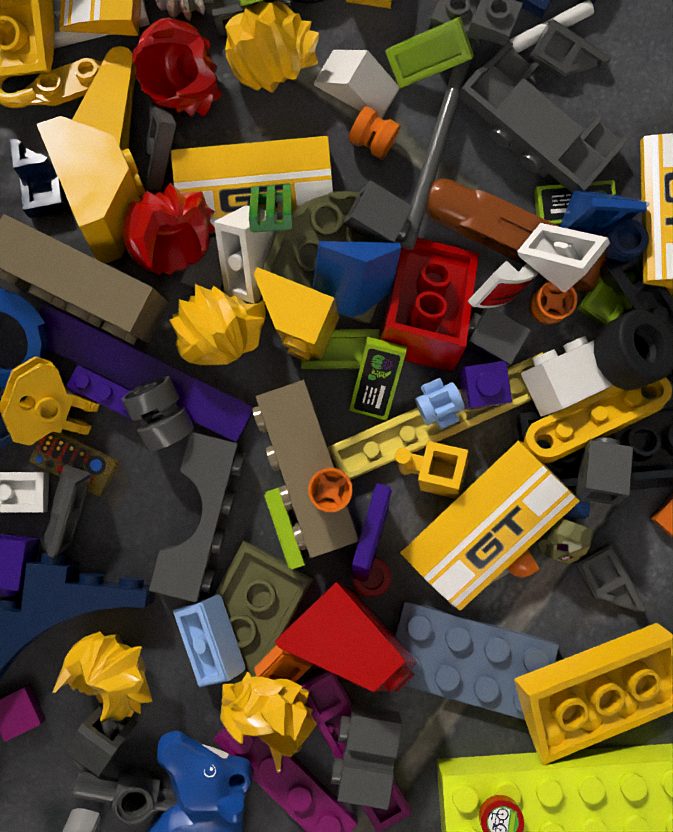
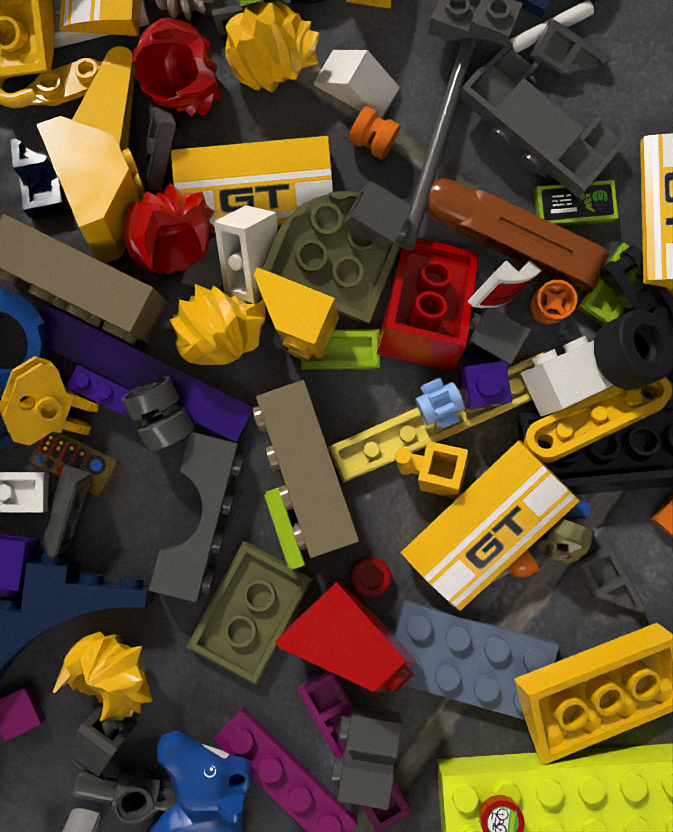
(209, 641): light blue slope -> none
(268, 710): yellow hair -> none
(270, 199): green tile -> none
(281, 665): orange tile -> none
(330, 490): orange wheel -> none
(355, 273): blue slope -> none
(371, 533): dark purple tile -> none
(377, 378): tile -> none
(430, 52): lime tile -> none
(562, 253): white slope -> none
(599, 211): blue slope -> none
(604, 471): dark grey brick -> none
(627, 240): dark blue tile -> none

